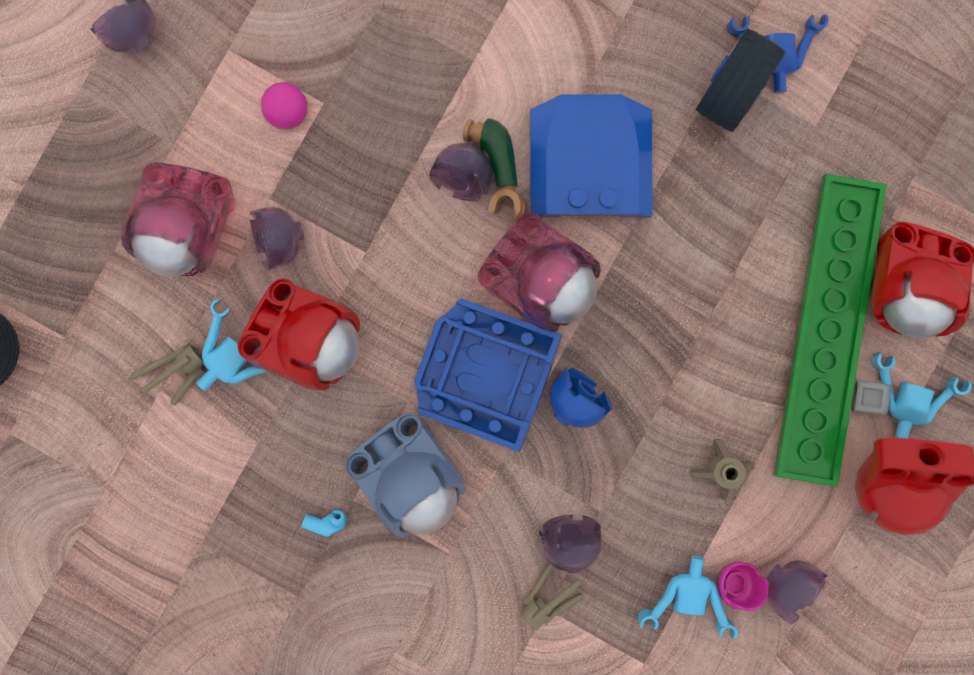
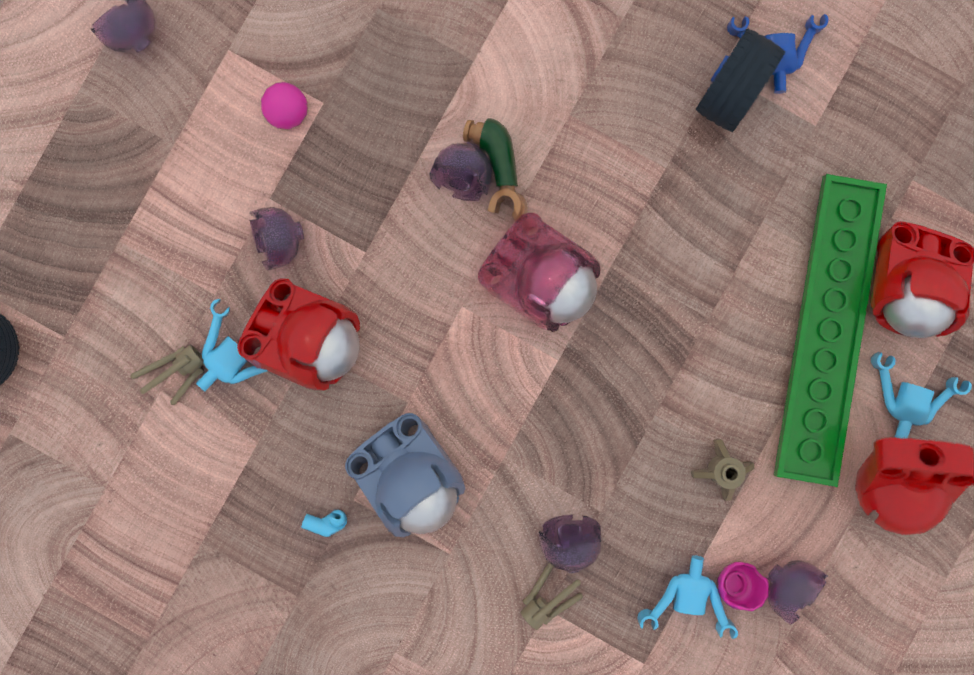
(177, 221): clear pink piece -> none
(485, 373): blue wedge -> none
(577, 400): blue cylinder -> none
(591, 157): blue wedge -> none
(872, 397): light grey tile -> none

